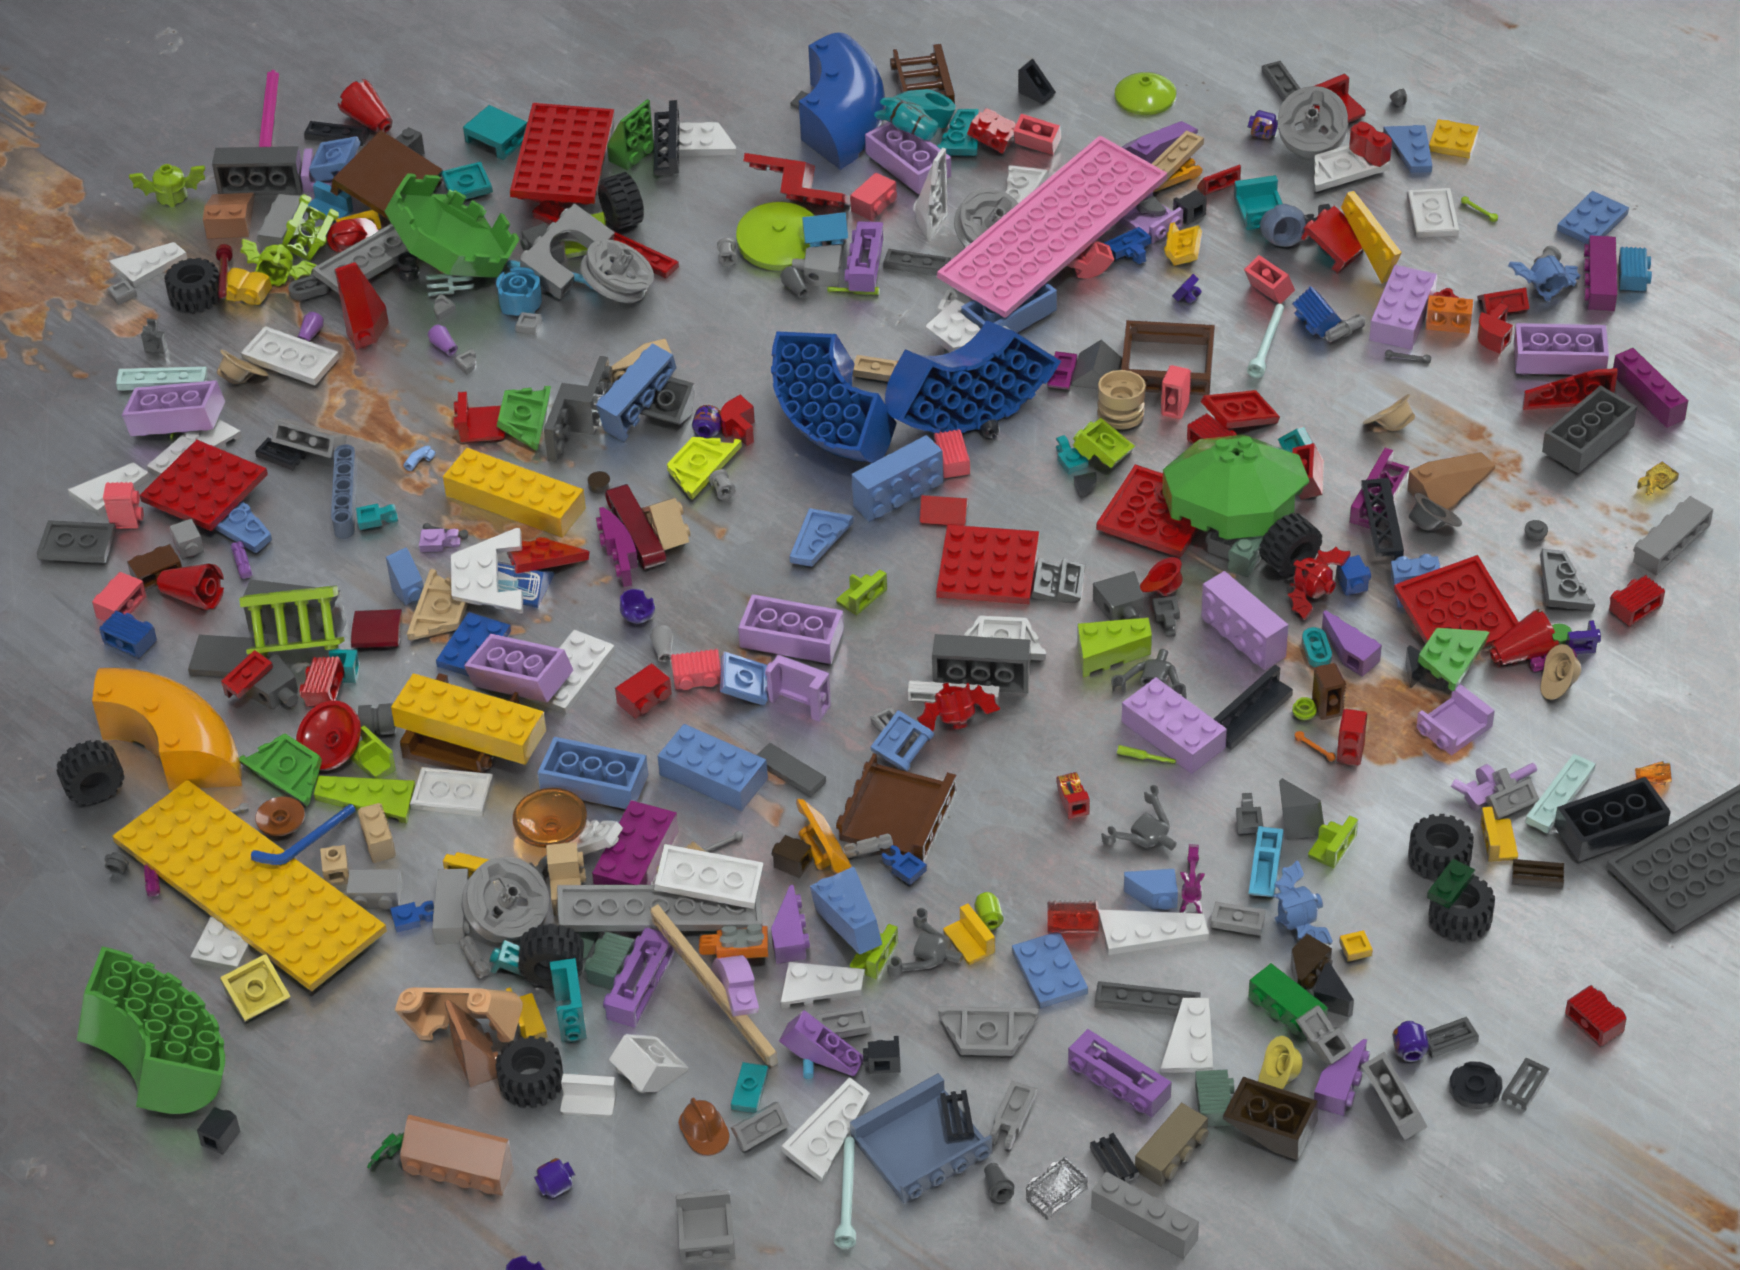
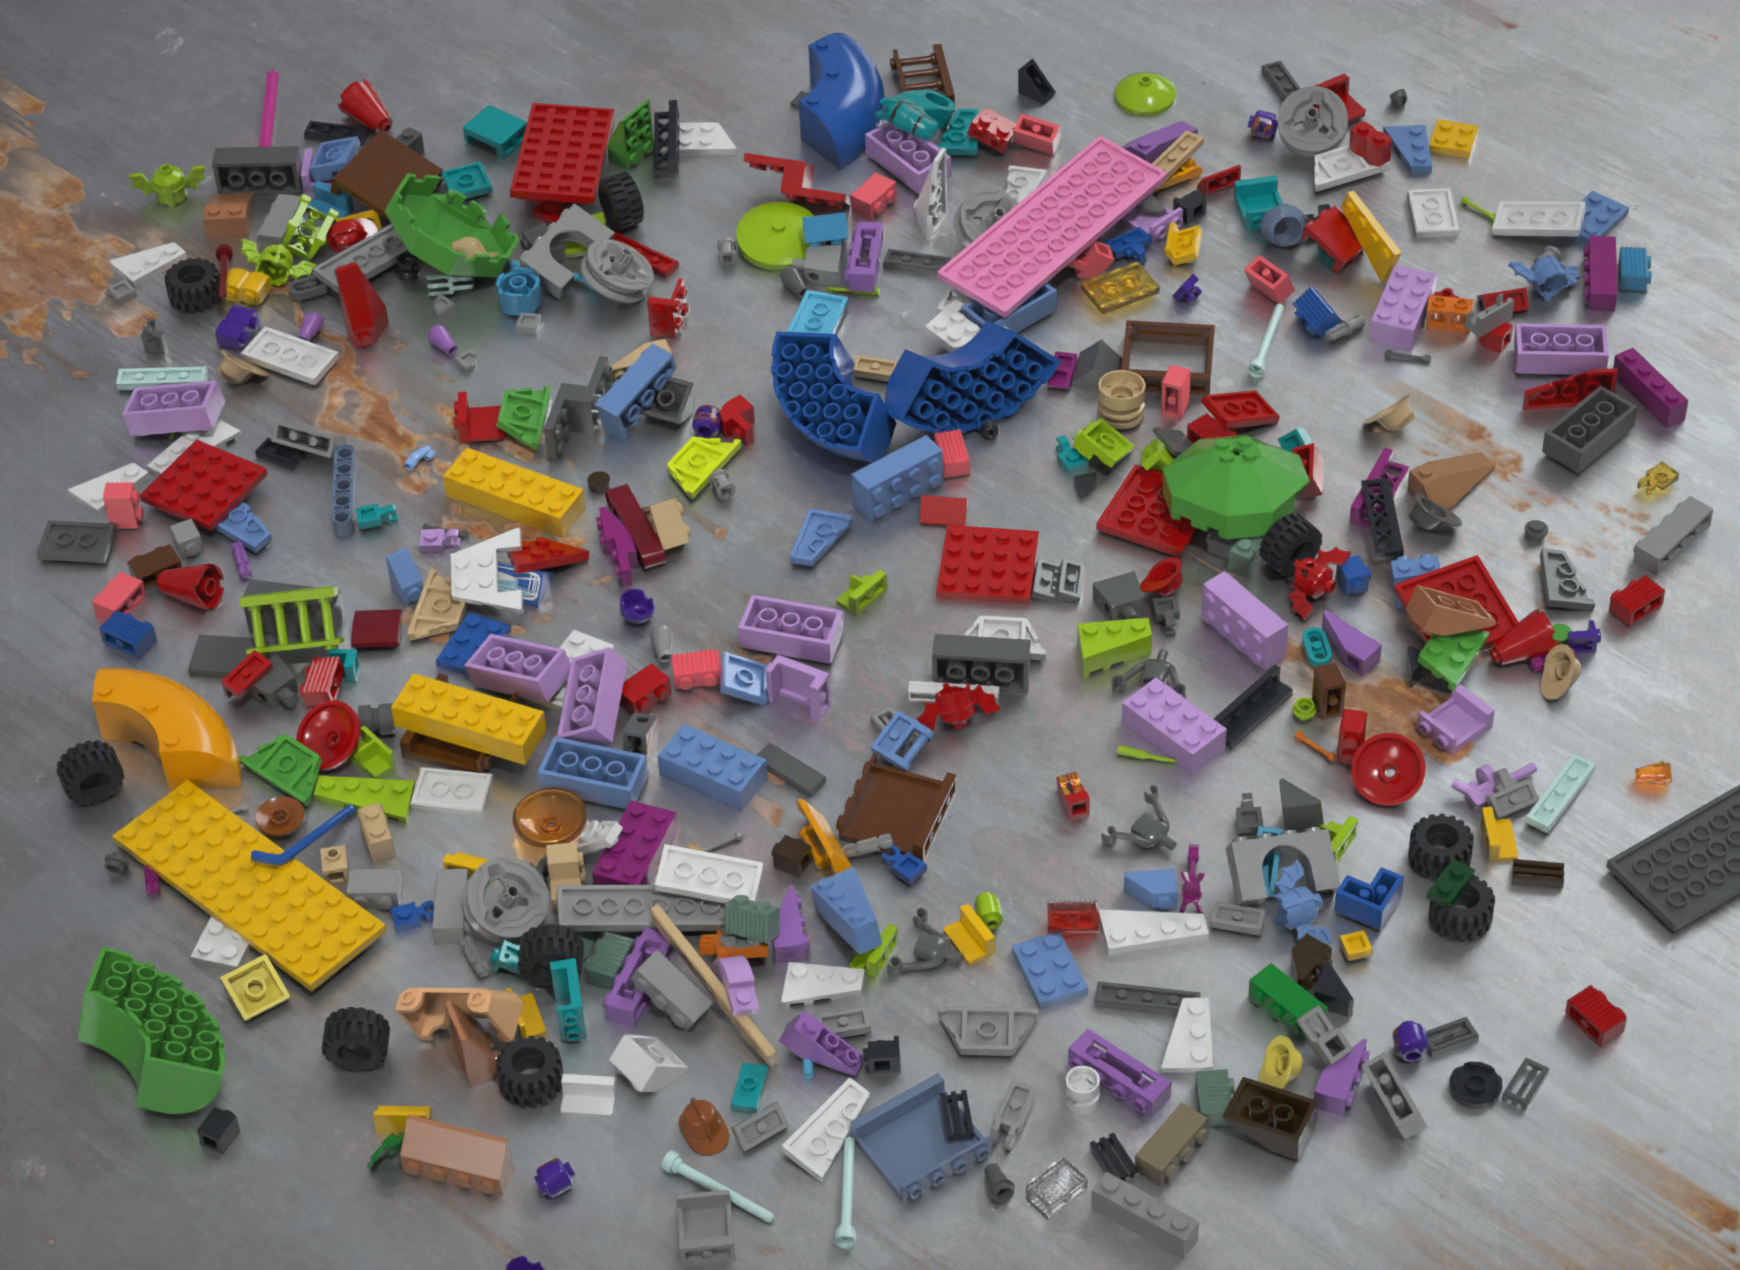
(238, 327): none -> dark purple brick
(355, 1038): none -> black tyre
(393, 1118): none -> yellow panel
(470, 246): none -> tan piece
(593, 697): none -> lavender brick
(642, 732): none -> dark grey torso
(668, 314): none -> red bracket
(671, 990): none -> light grey brick
(675, 1164): none -> light aqua piece
(752, 919): none -> sand green brick
(819, 313): none -> medium azure plate
(1082, 1090): none -> white wheel
(1120, 287): none -> clear yellow plate
(1156, 456): none -> lime panel
(1174, 440): none -> dark grey piece
(1310, 847): none -> light grey arch
(1370, 902): none -> blue brick
(1387, 753): none -> red dish
(1446, 613): none -> nougat slope
(1490, 317): none -> light grey hinge
(1539, 218): none -> white plate
(1611, 818): black brick -> none

